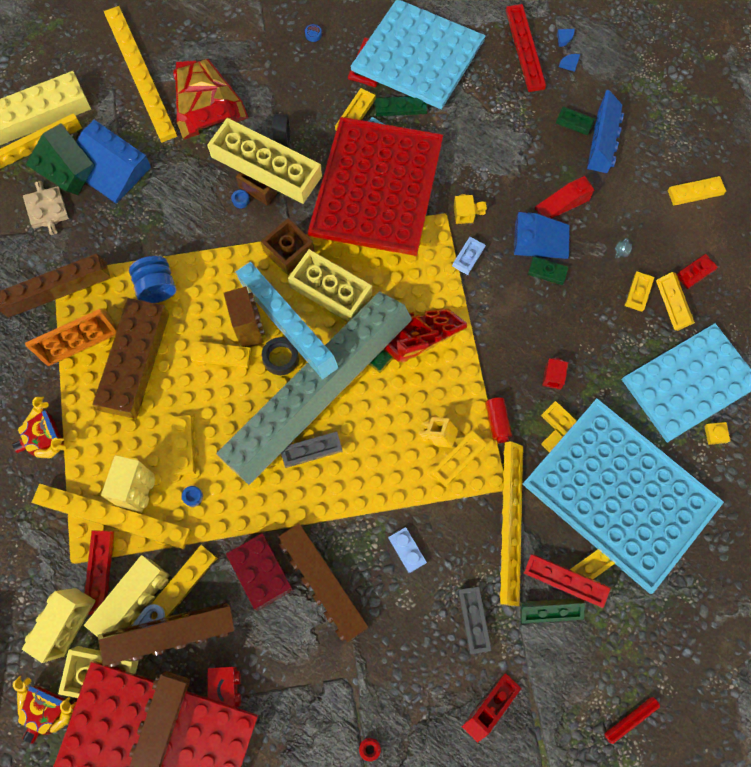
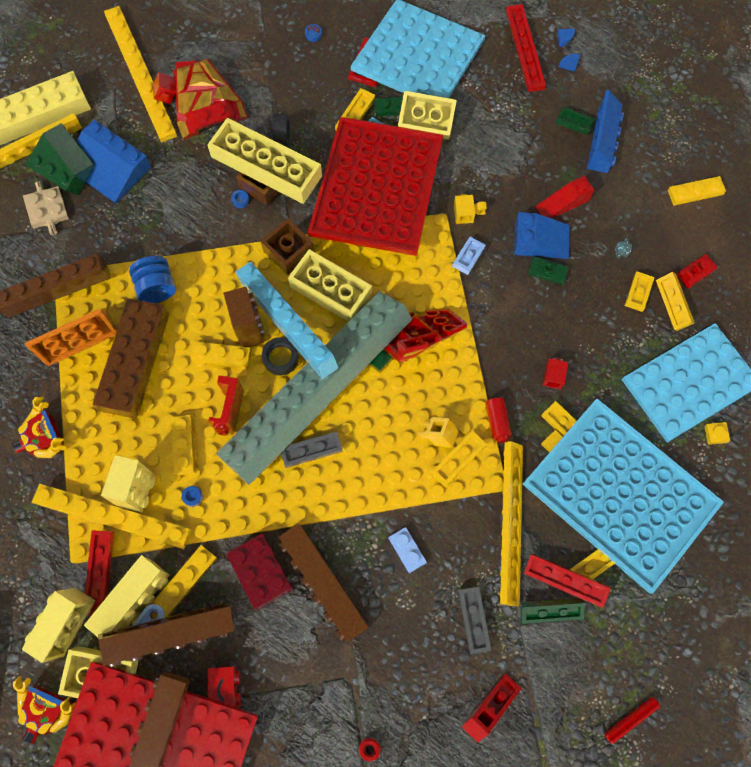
(164, 88): none -> red brick
(234, 392): none -> red panel
(427, 113): none -> light yellow brick

